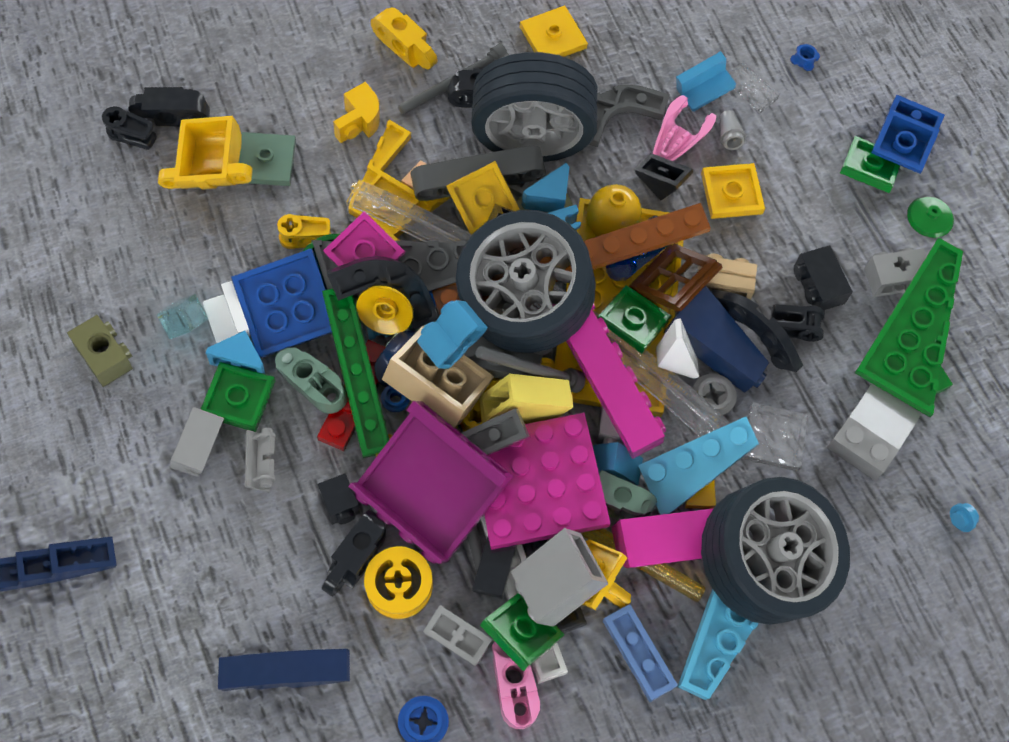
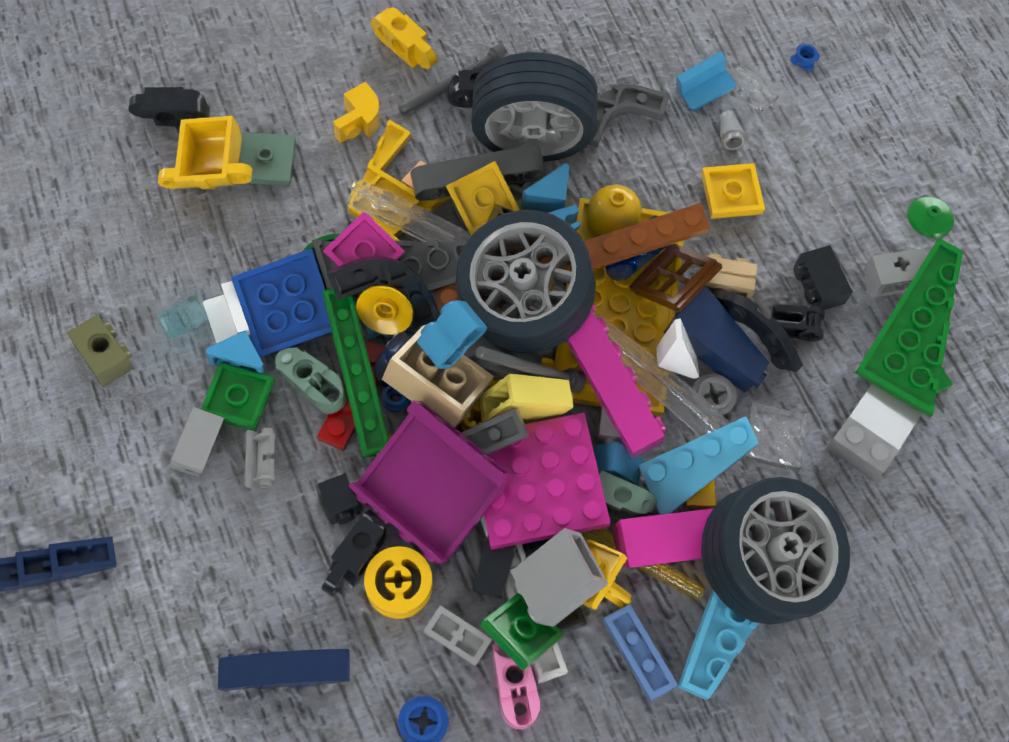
(128, 128): black piece -> none
(303, 230): yellow piece -> none
(554, 33): yellow plate -> none
(634, 318): green plate -> none
(662, 175): black slope -> none
(673, 139): bright pink animal -> none
(867, 167): green plate -> none
(908, 134): blue slope -> none
(964, 517): dark azure plate -> none

